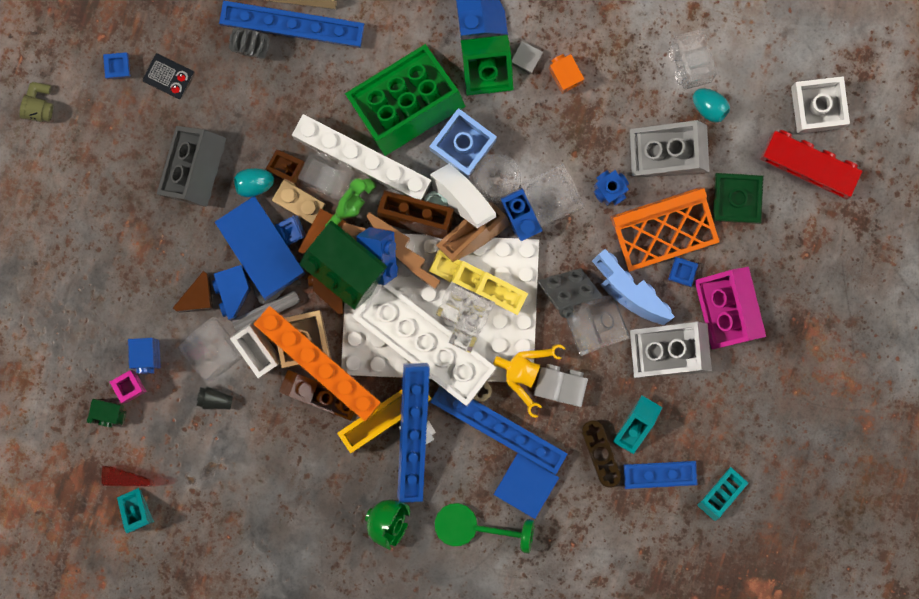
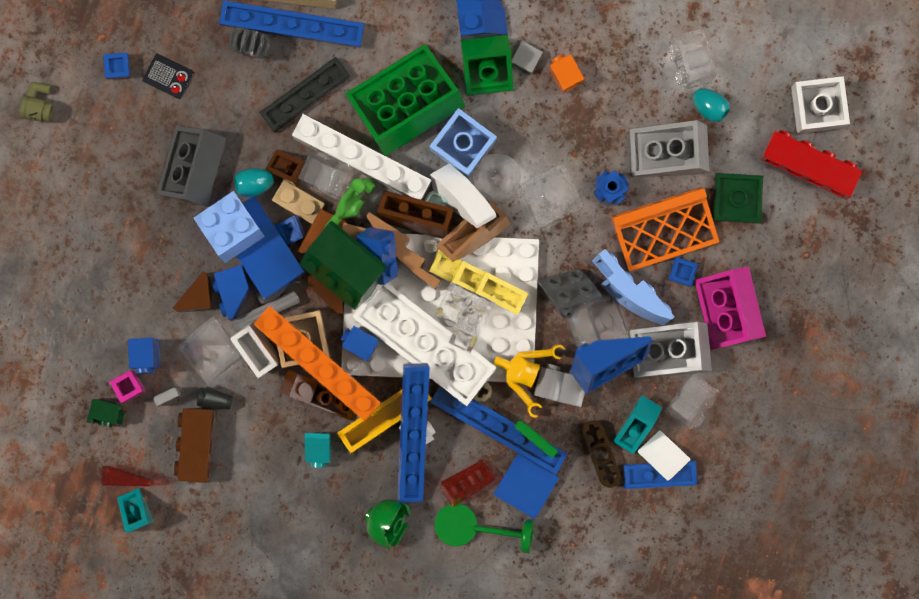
(167, 396): none -> light grey tile
(194, 445): none -> reddish brown brick
(228, 227): none -> light blue brick
(304, 94): none -> pearl dark grey tile
(318, 449): none -> teal slope
(359, 342): none -> blue brick
(462, 495): none -> clear red slope
(520, 215): blue slope -> none
(535, 438): none -> green tile
(607, 359): none -> blue slope
(664, 455): none -> white sticker
(690, 401): none -> clear brick
(708, 508): teal slope -> none

